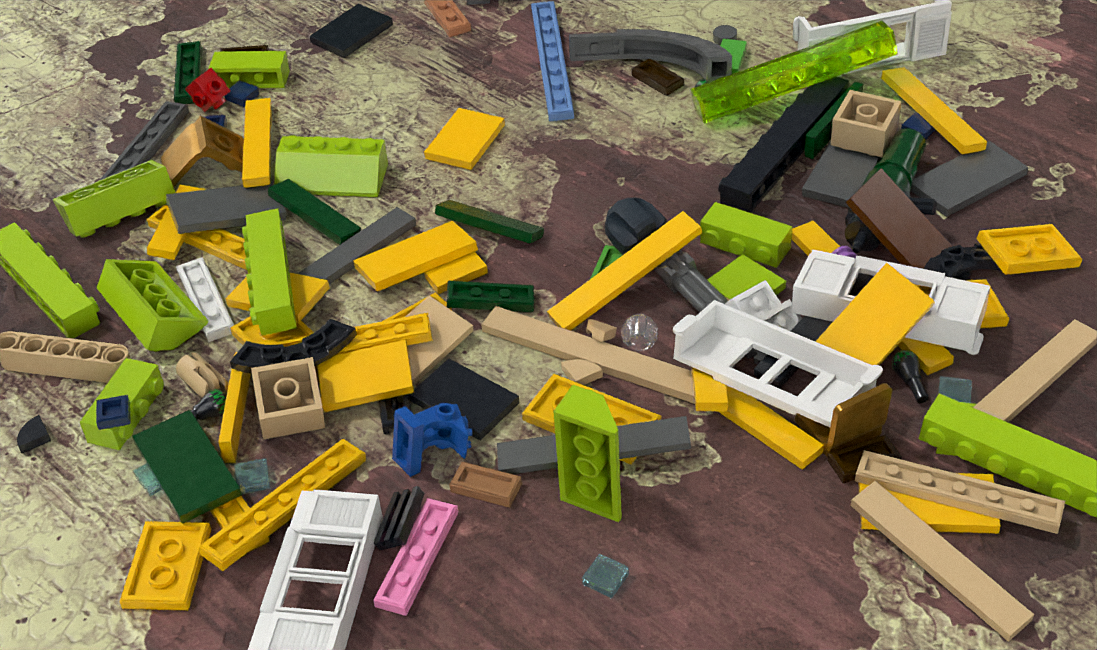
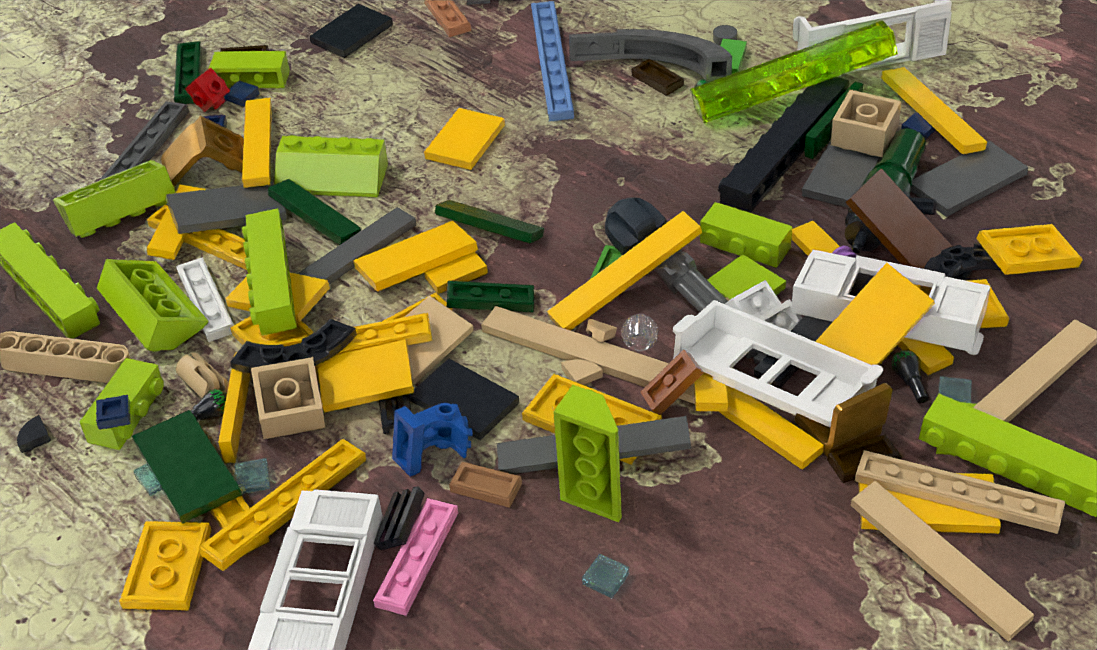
(671, 382): none -> dark orange plate

